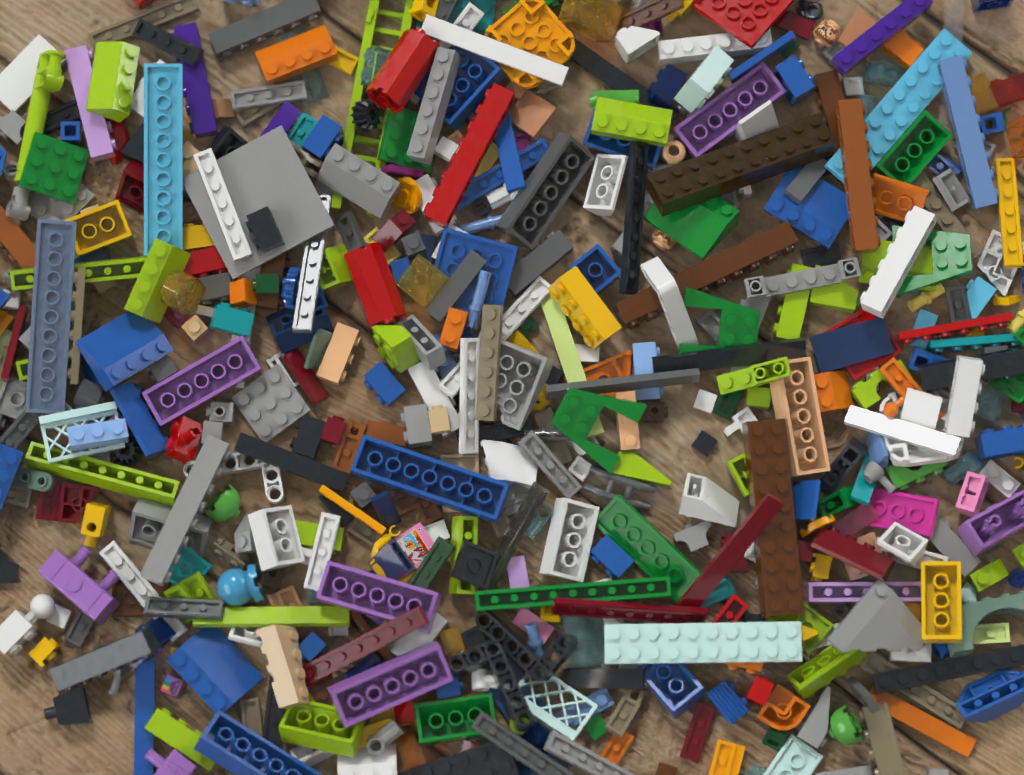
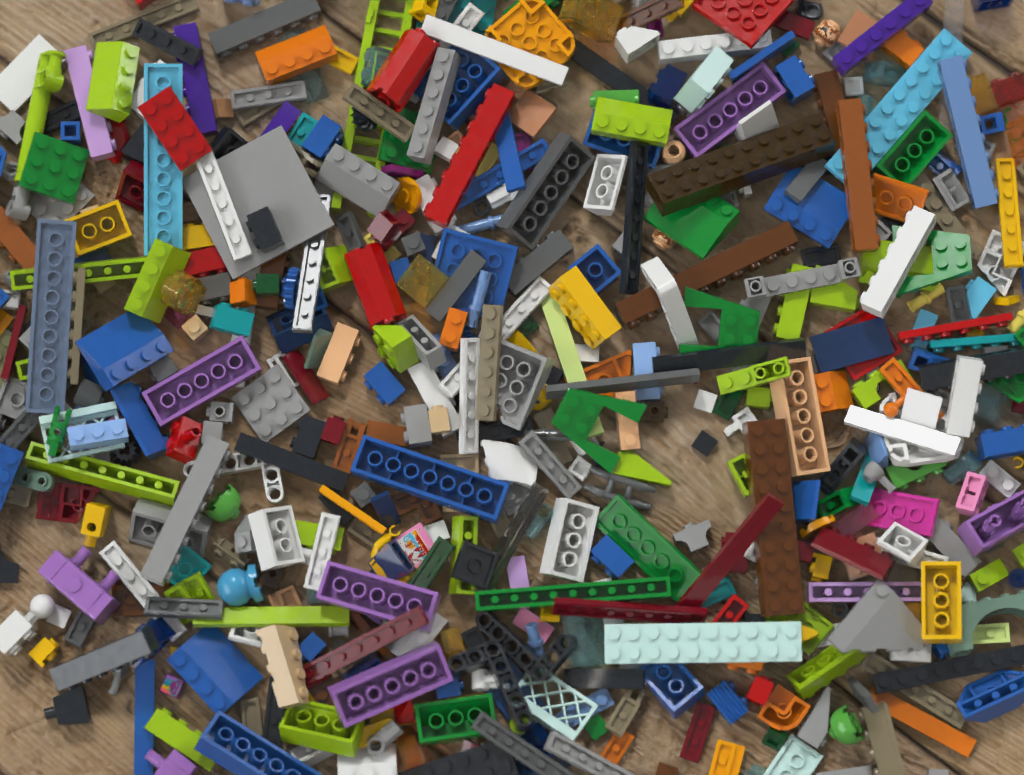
(54, 440): none -> green hinge
(175, 128): none -> red plate
(379, 112): none -> dark tan plate
(383, 226): none -> brick
(708, 501): white slope -> none

